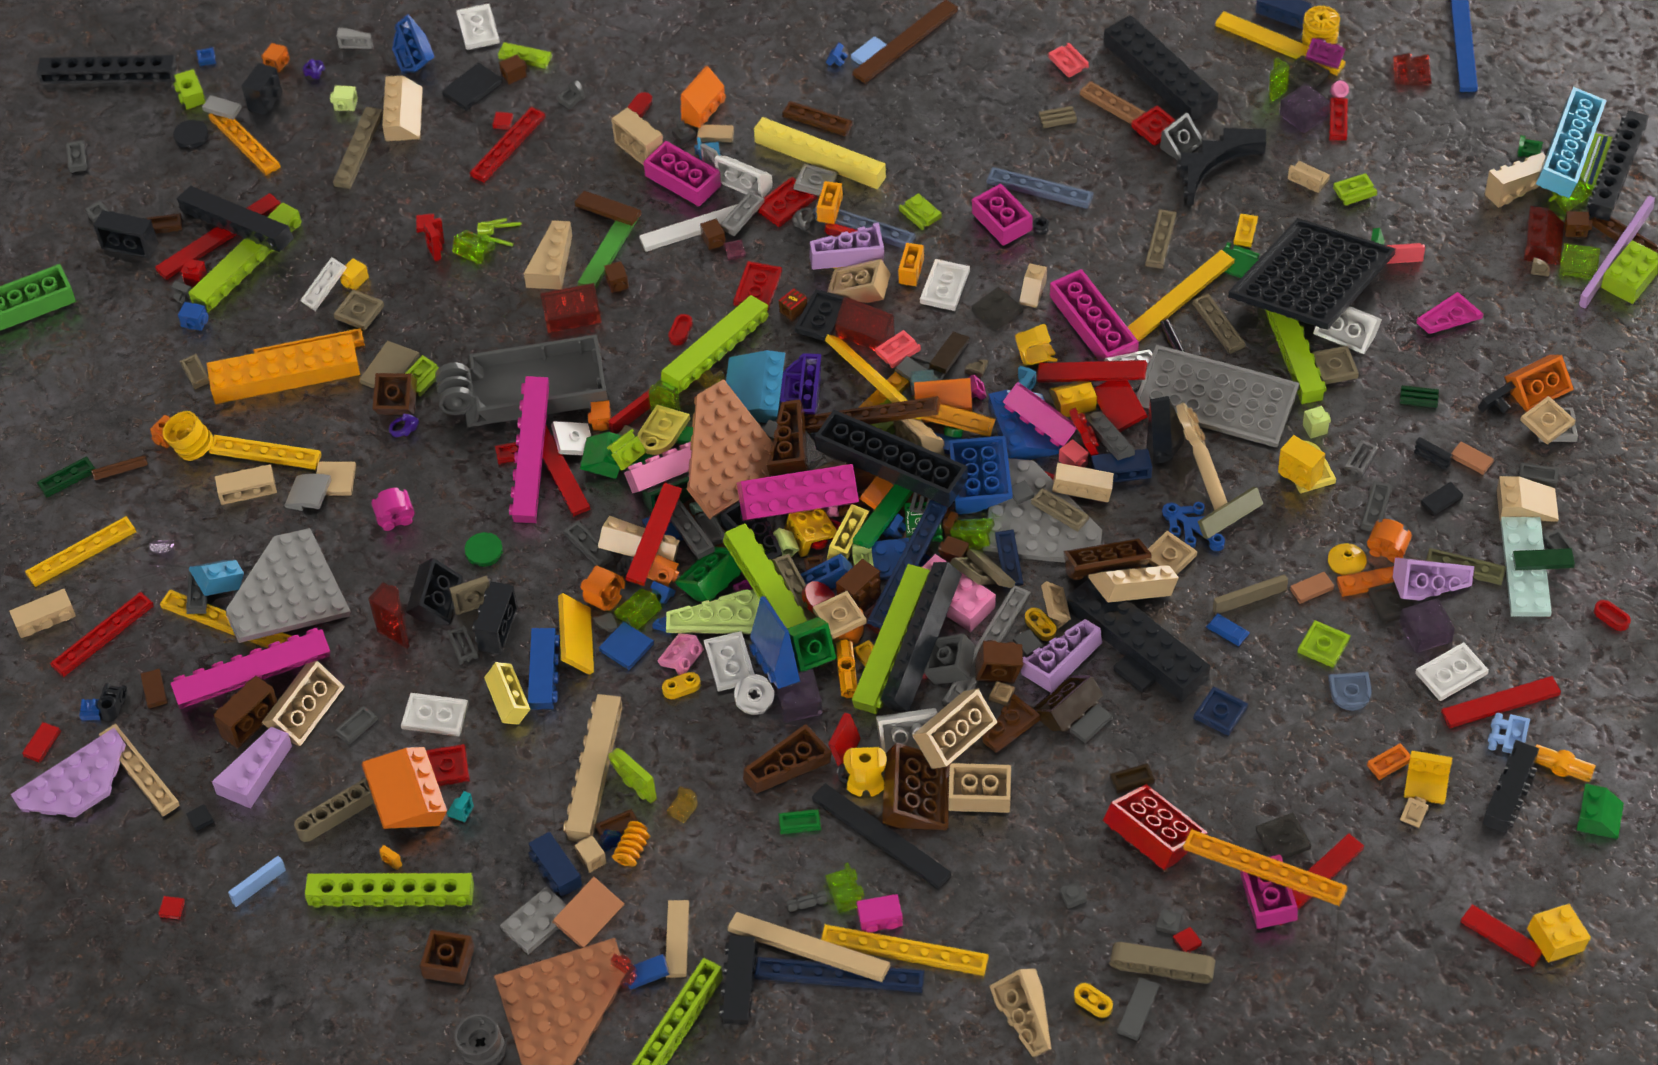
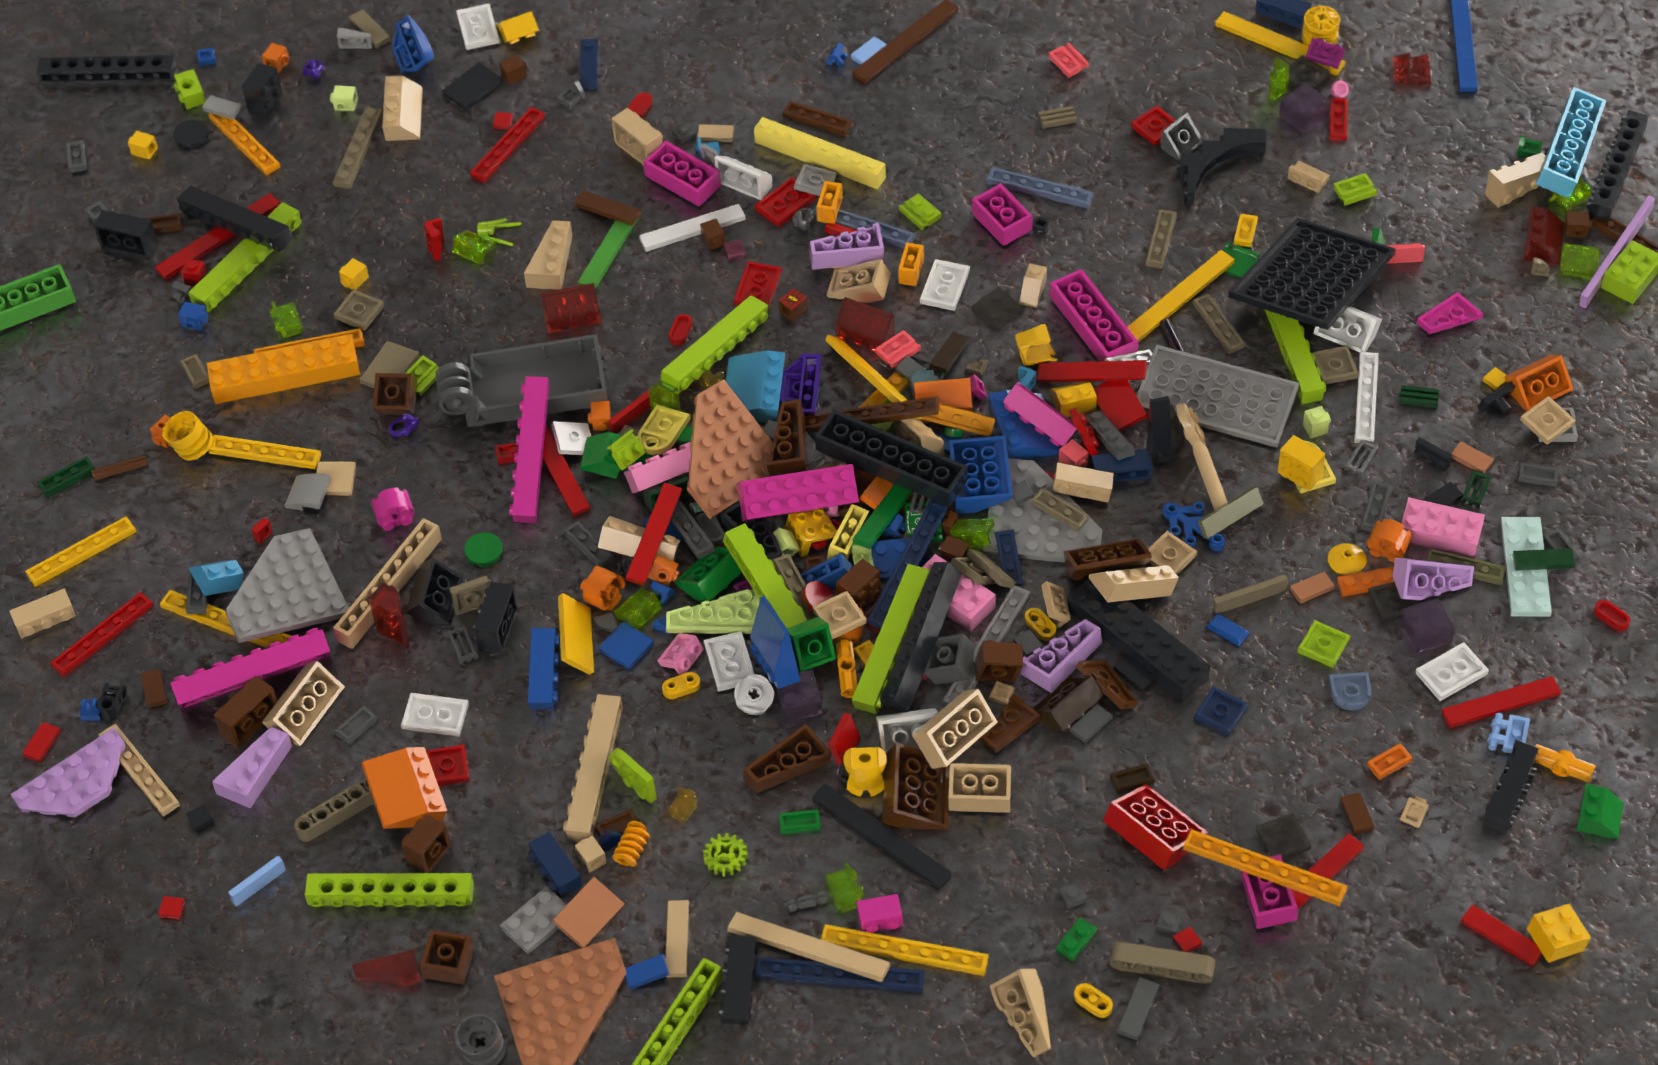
(142, 145): none -> yellow brick
(161, 547): clear purple plate -> none
(245, 484): tan brick -> none
(261, 530): none -> red plate
(286, 319): none -> clear neon green bracket
(323, 284): white tile -> none
(366, 24): none -> dark tan tile
(390, 857): light orange tile -> none
(392, 969): none -> clear red slope
(396, 573): none -> tan brick
(421, 219): red tile -> none
(425, 844): none -> reddish brown brick
(461, 807): teal bracket -> none
(507, 693): light yellow brick -> none
(516, 27): none -> yellow slope
(530, 55): lime plate -> none
(589, 64): none -> dark blue slope
(616, 276): reddish brown brick -> none
(624, 964): clear red bracket -> none
(701, 98): orange slope -> none
(725, 854): none -> lime gear
(742, 213): light grey tile -> none
(819, 315): black plate -> none
(1076, 939): none -> green plate
(1108, 682): none -> reddish brown wing
(1110, 102): medium nougat tile -> none
(1160, 68): black brick -> none
(1357, 813): none -> reddish brown tile
(1366, 397): none -> white tile
(1428, 777): yellow bracket -> none
(1443, 527): none -> bright pink brick
(1472, 500): none -> dark green tile
(1495, 379): none -> yellow tile
(1526, 499): tan slope -> none
(1595, 159): tile -> none

